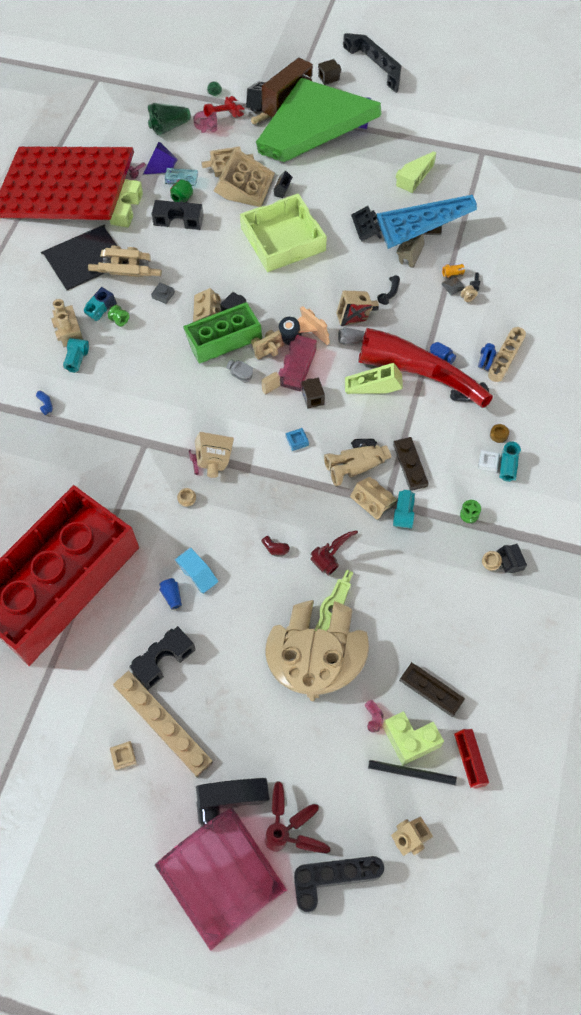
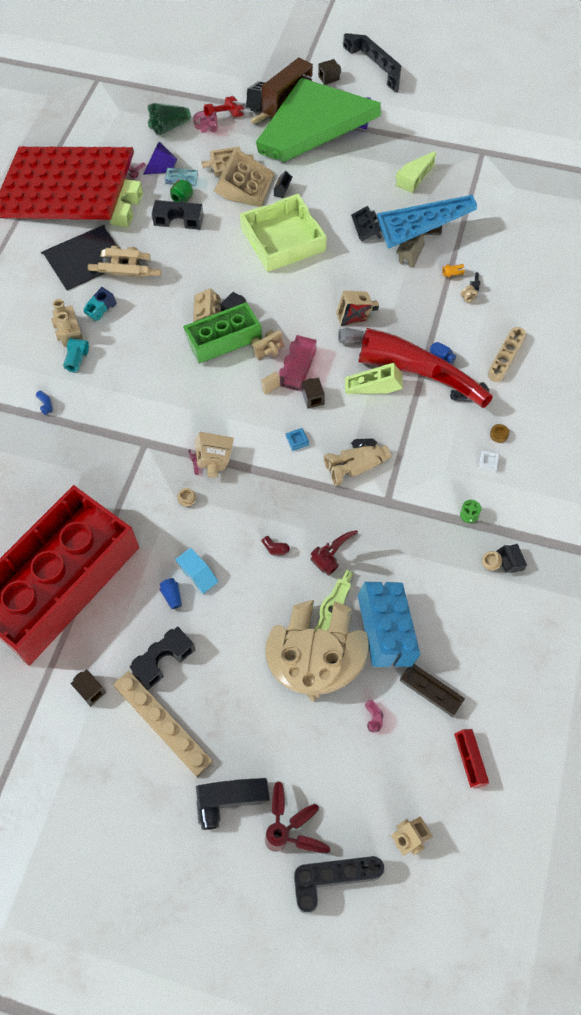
(88, 687): none -> dark brown brick
(118, 315): bright green wheel -> none
(123, 755): tan tile -> none
(163, 293): dark grey plate -> none
(214, 88): clear green plate -> none
(220, 877): clear pink windscreen -> none
(240, 370): light grey arm -> none
(290, 327): light nougat plate -> none
(373, 497): tan bracket -> none
(384, 298): black piece -> none
(388, 624): none -> dark azure piece
(404, 513): teal piece -> none
(409, 743): yellowish green brick -> none
(410, 463): dark brown plate -> none
(412, 772): black bar -> none
(453, 285): dark grey slope -> none
(487, 352): blue arm -> none
(509, 462): teal piece -> none

